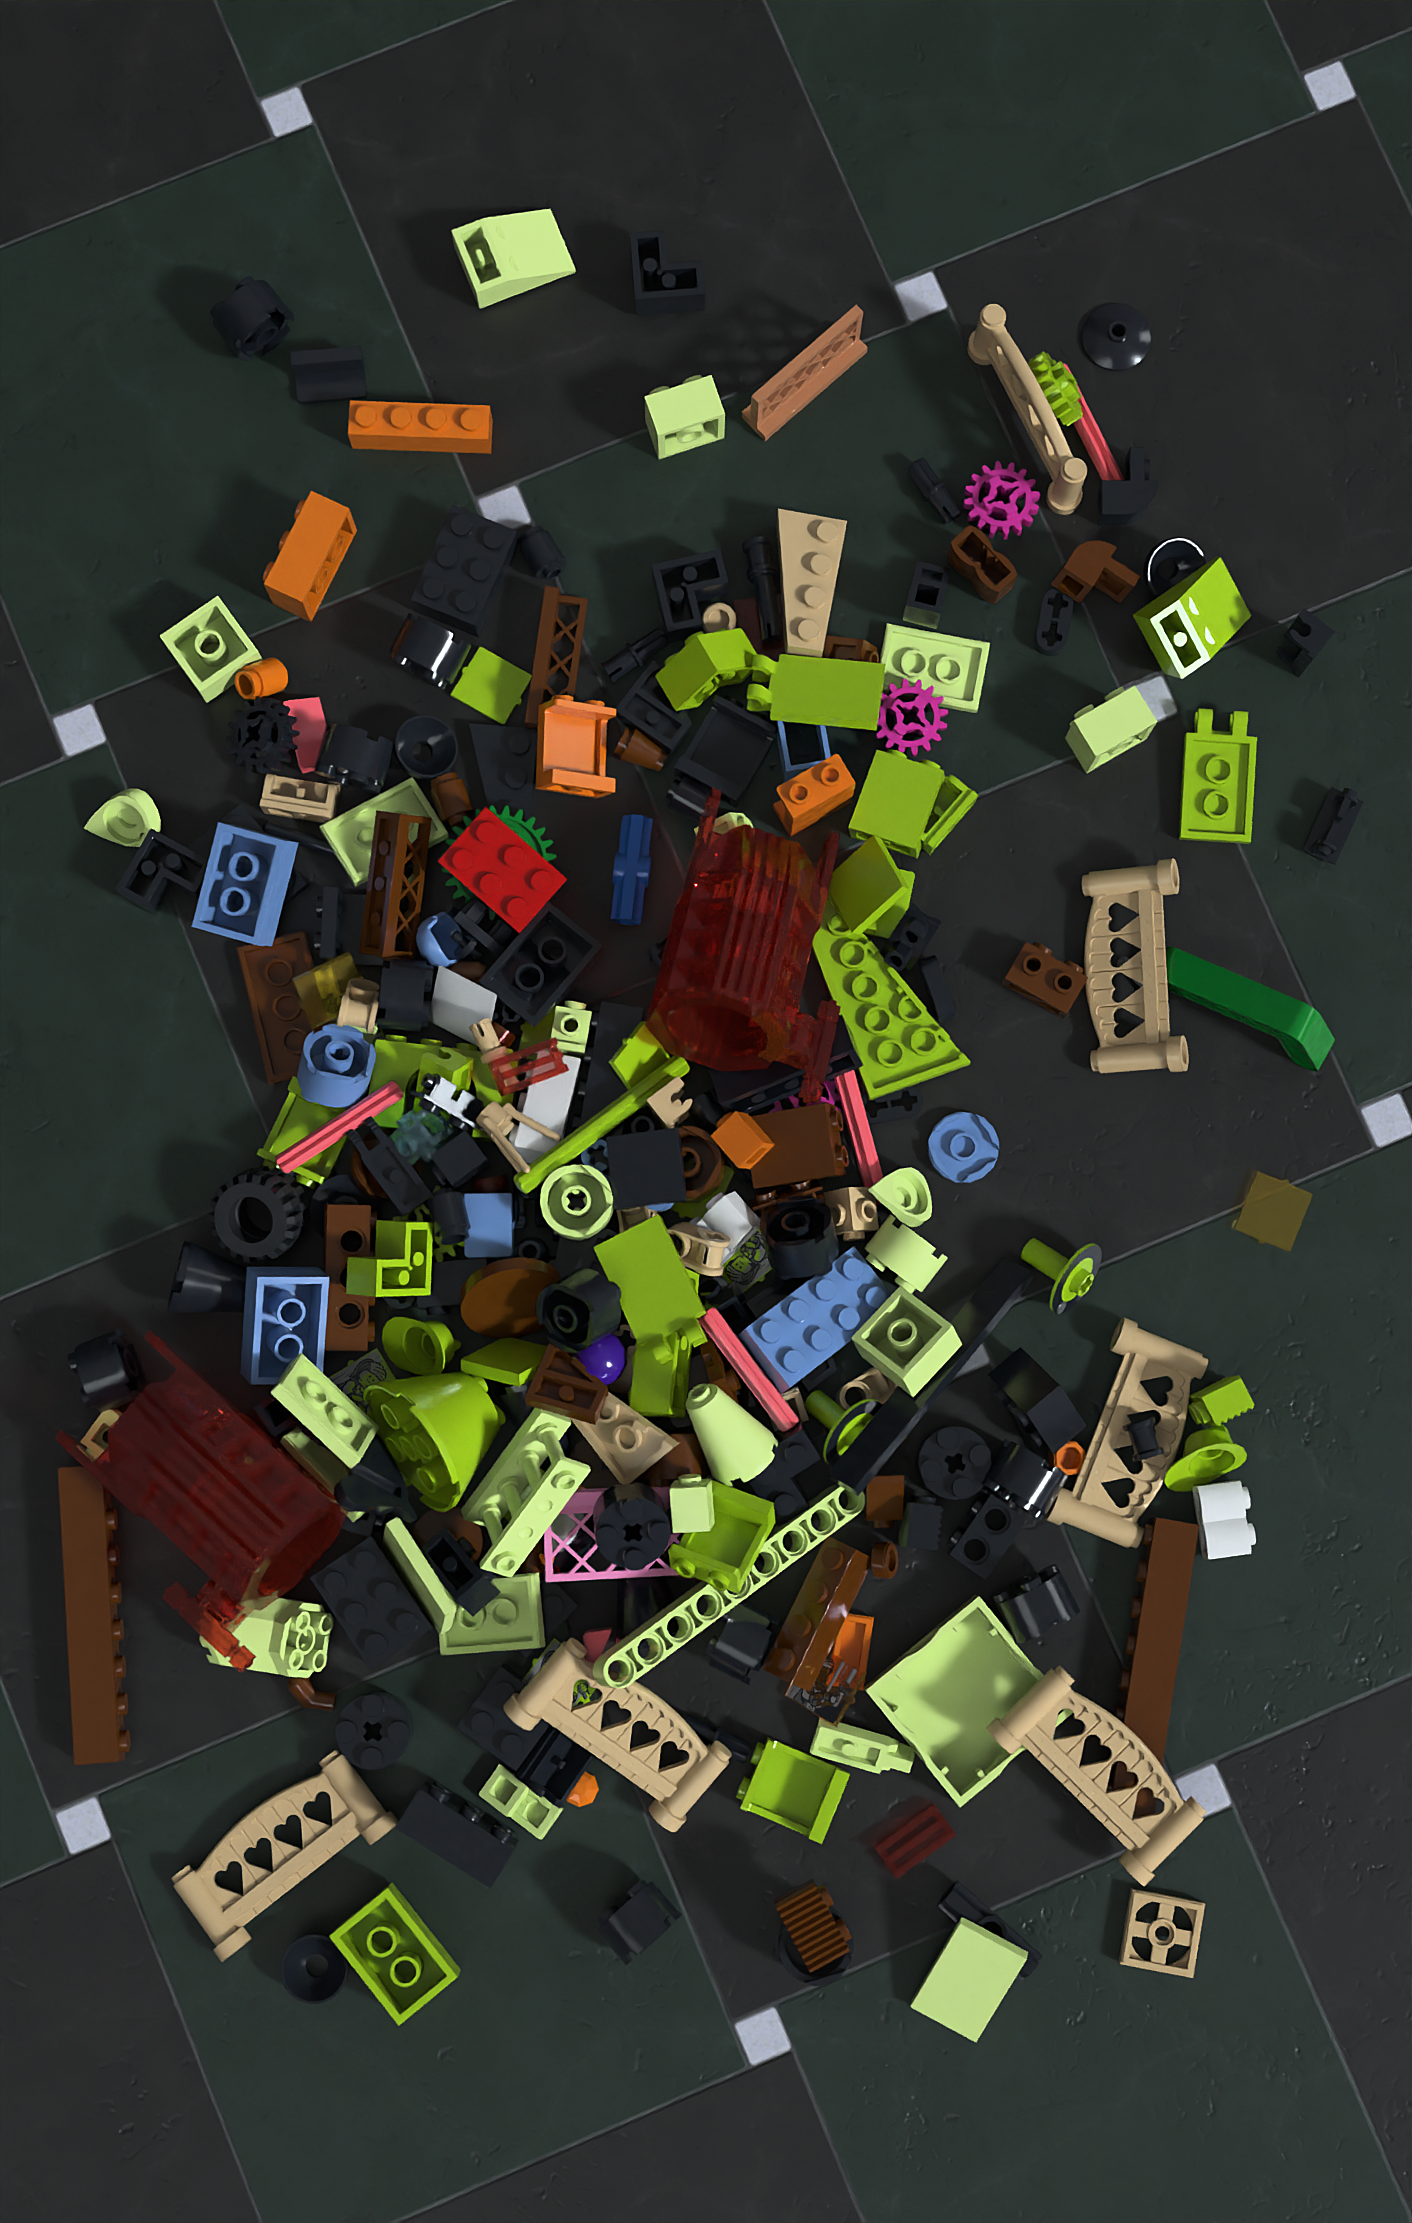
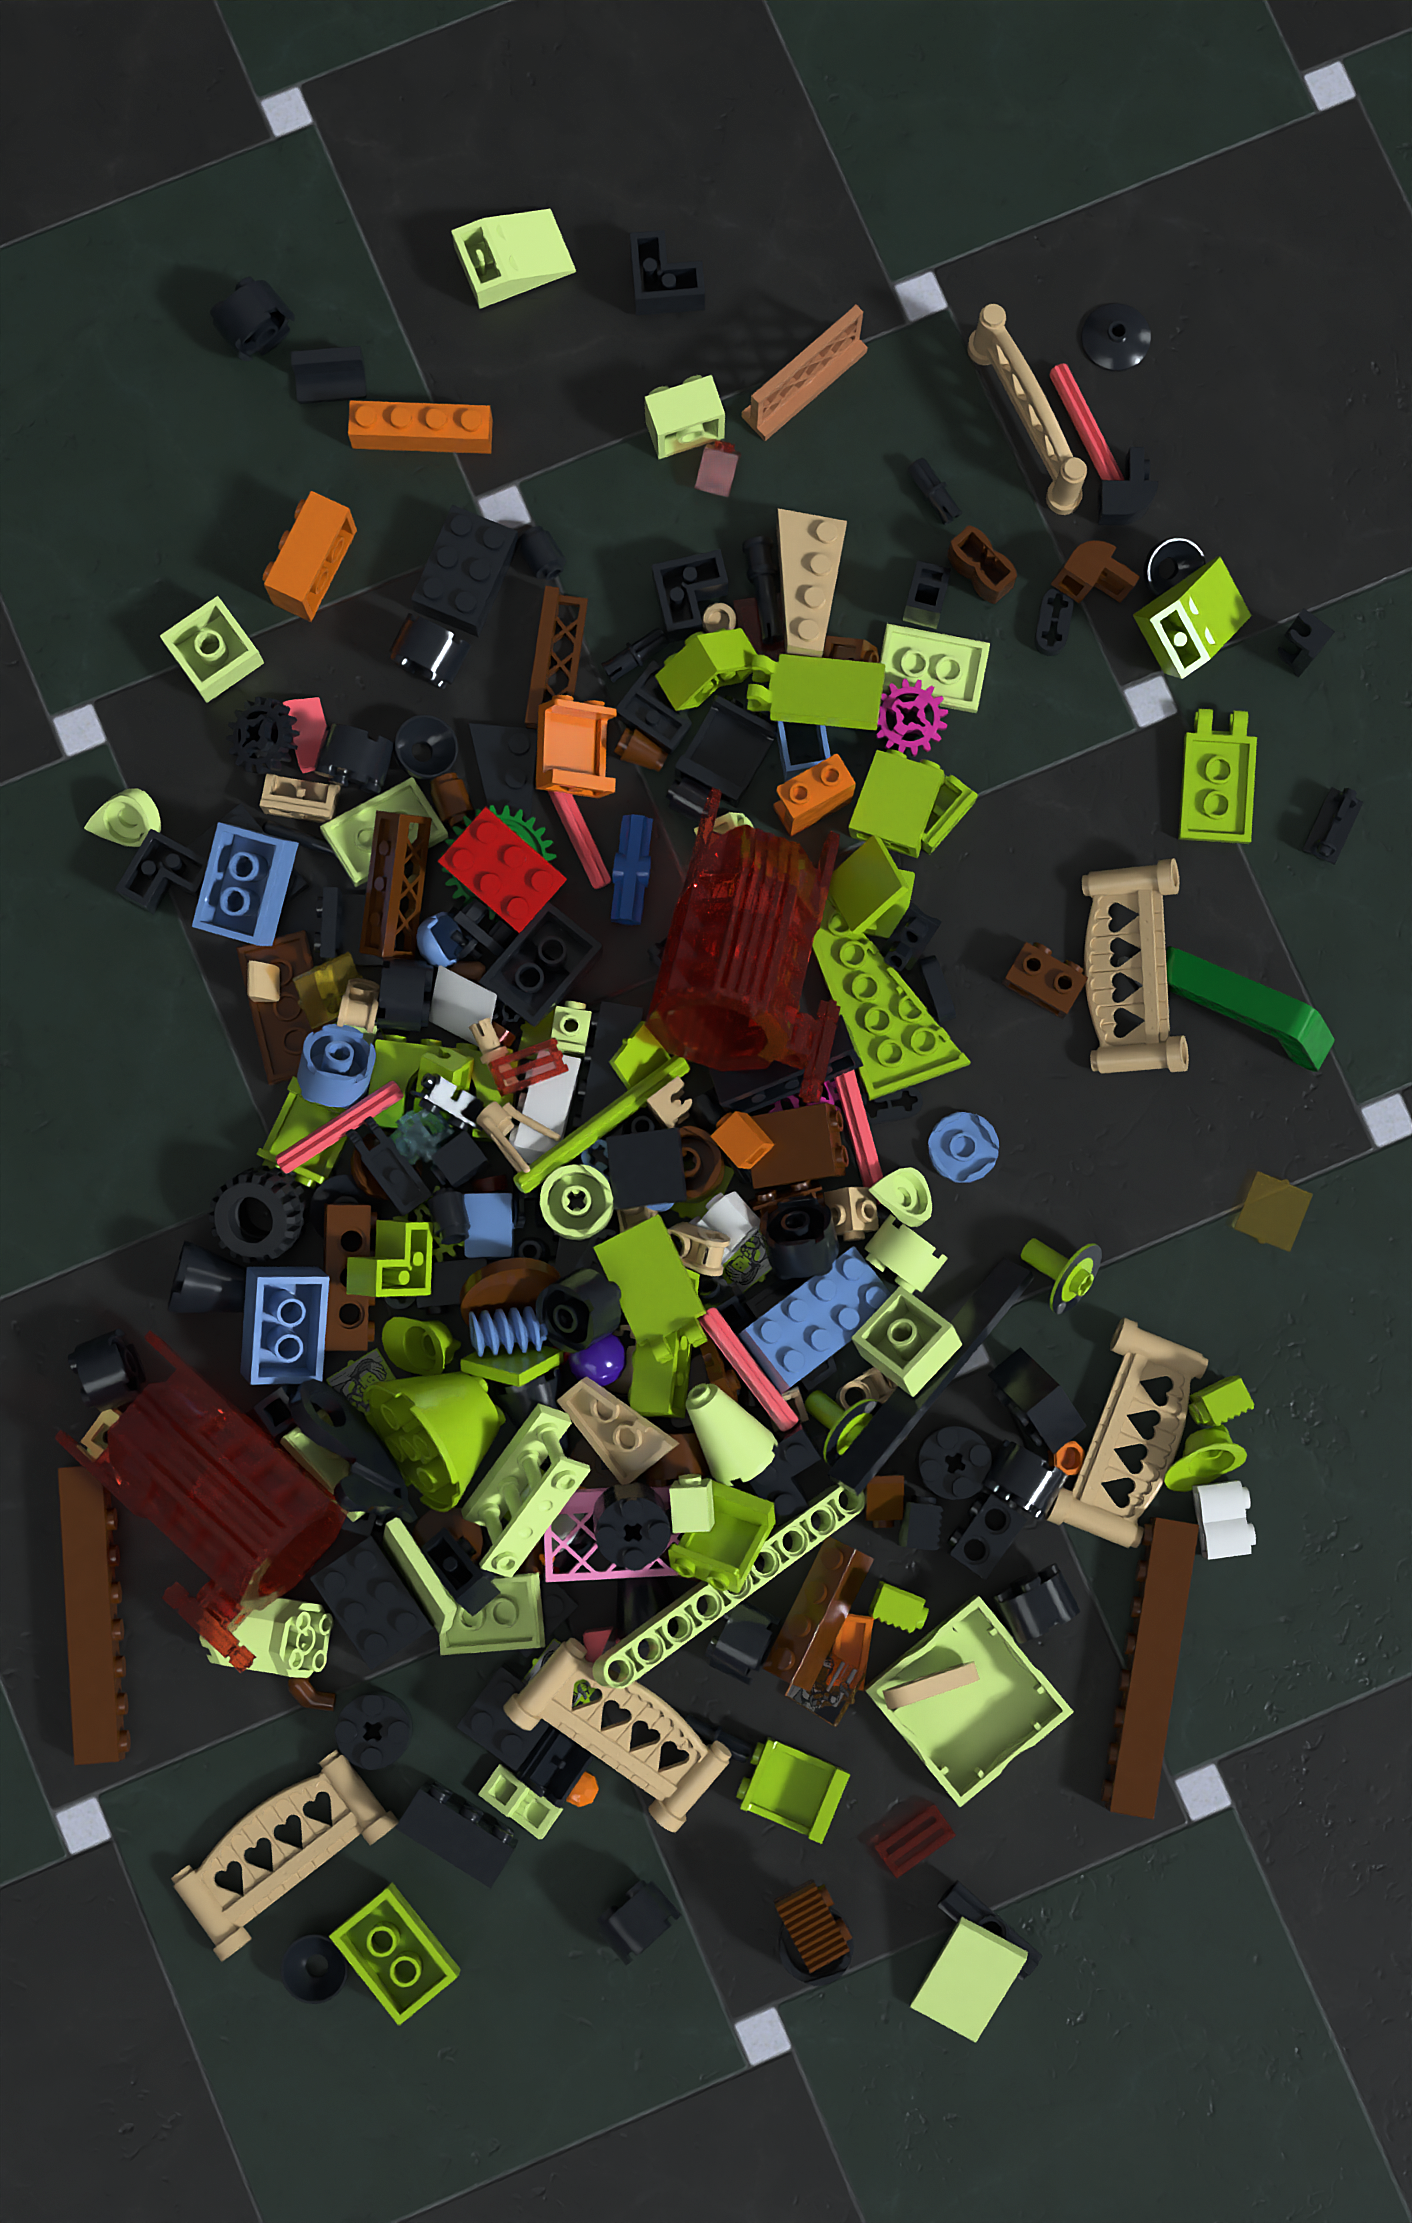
(261, 678): orange brick -> none
(263, 982): none -> tan slope
(325, 1410): yellowish green tile -> none
(491, 686): lime piece -> none
(506, 1330): none -> medium blue piece
(566, 1387): reddish brown wing -> none
(581, 839): none -> coral axle
(717, 468): none -> clear red bracket
(860, 1748): yellowish green hinge -> none
(884, 1560): reddish brown tile -> none
(898, 1608): none -> lime brick
(930, 1685): none -> tan beam
(1013, 492): dark pink gear -> none
(1058, 387): lime gear -> none
(1110, 728): yellowish green brick -> none
(1143, 1439): black bush -> none
(1146, 1837): tan piece -> none
(1186, 1964): tan piece -> none

